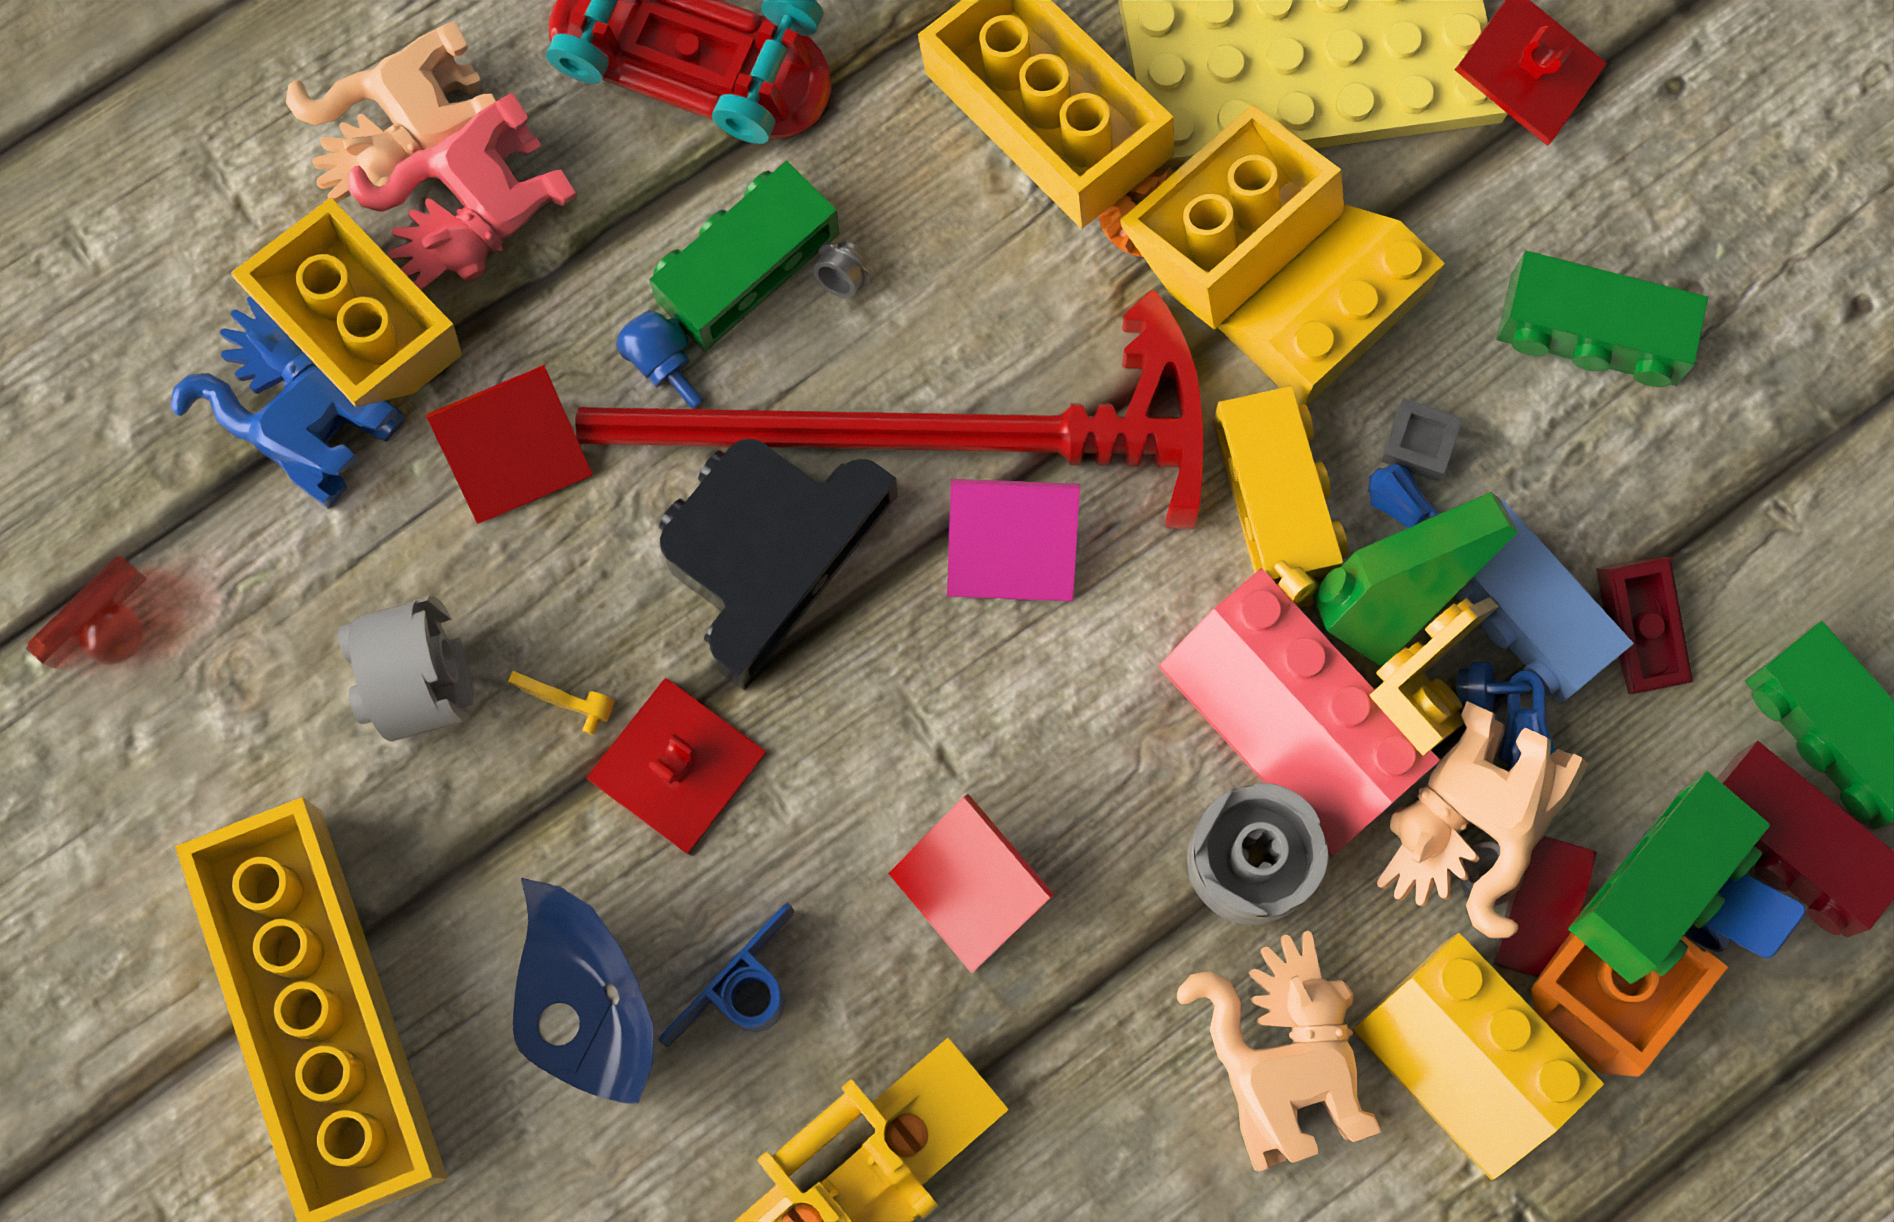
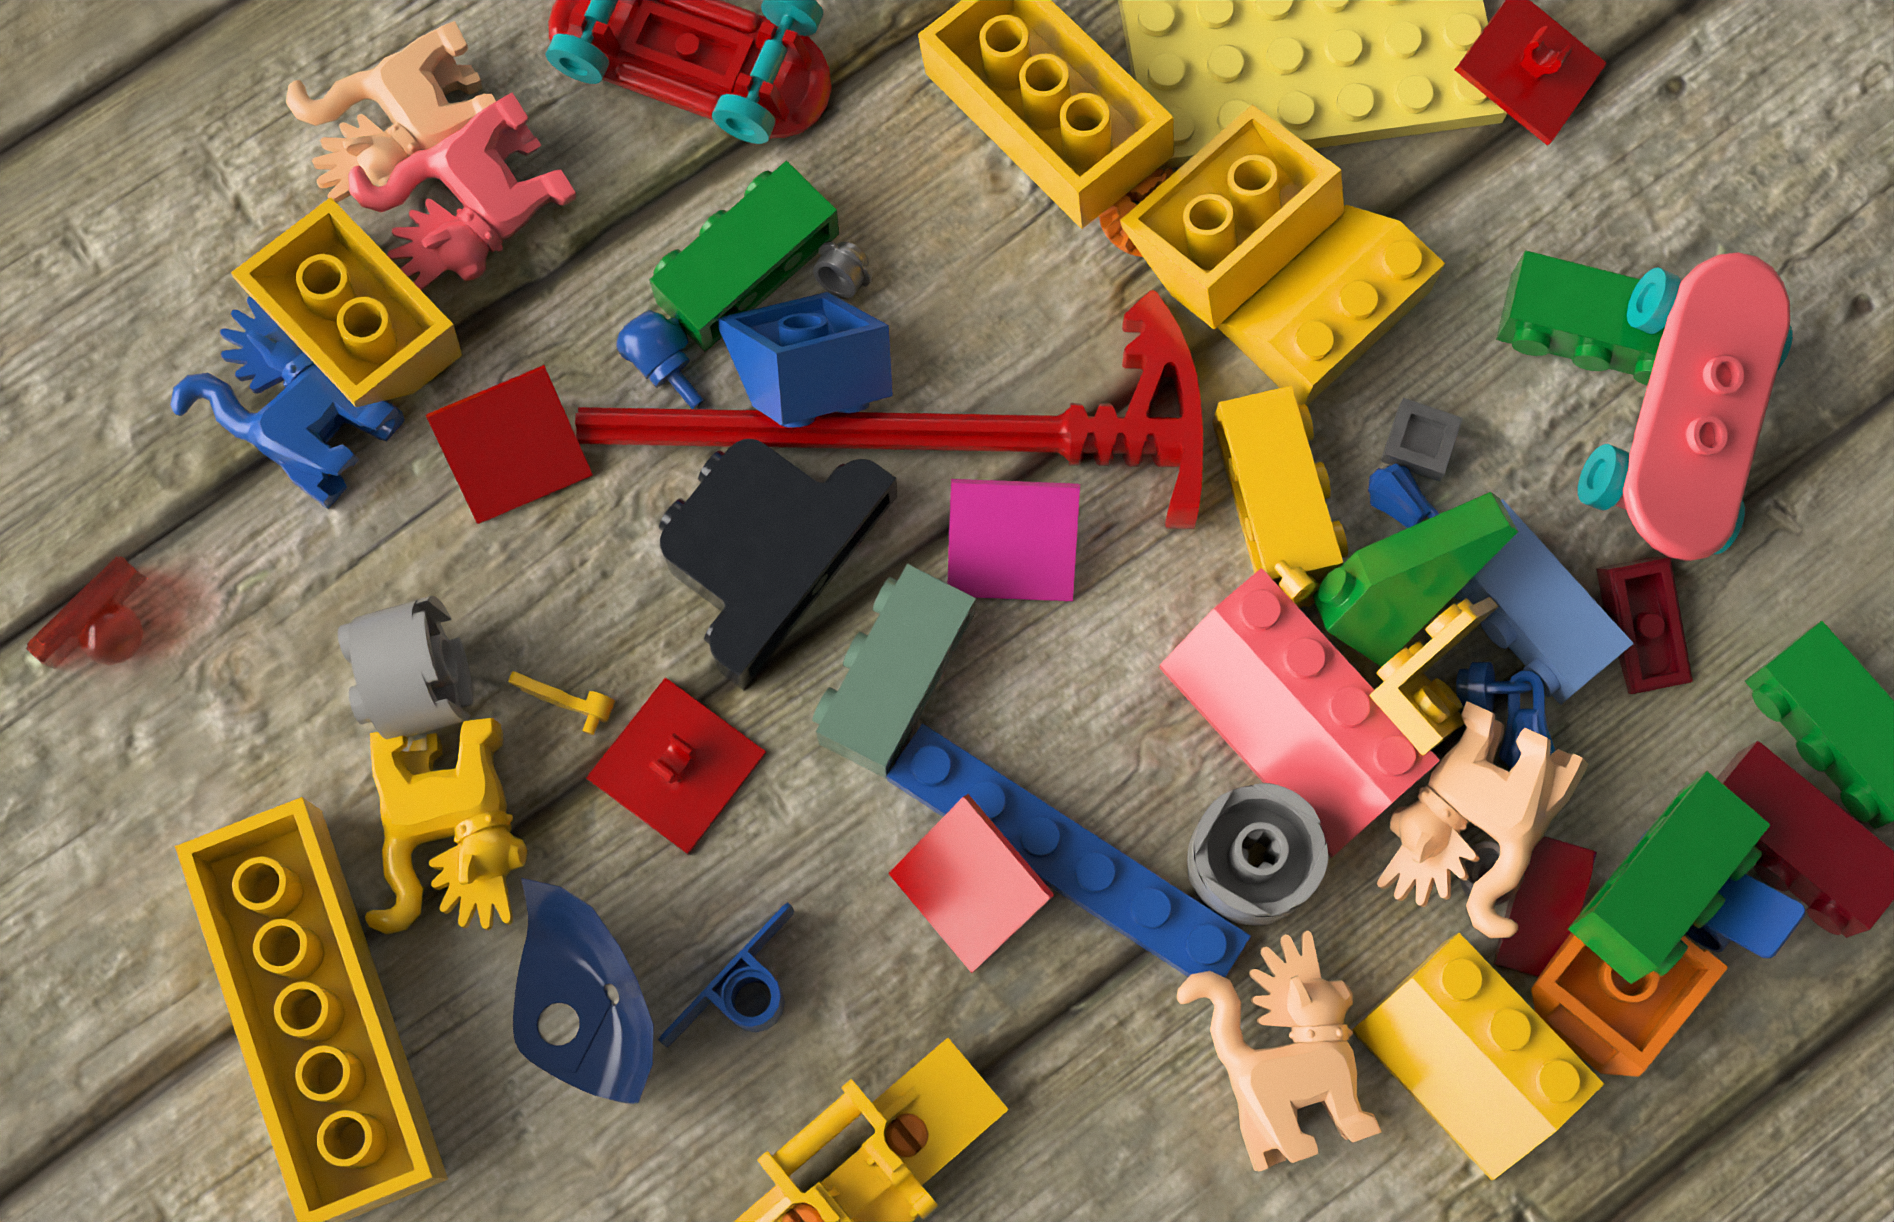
(440, 804): none -> yellow animal
(809, 358): none -> blue slope
(893, 669): none -> sand green brick
(1073, 858): none -> blue plate
(1701, 405): none -> coral piece

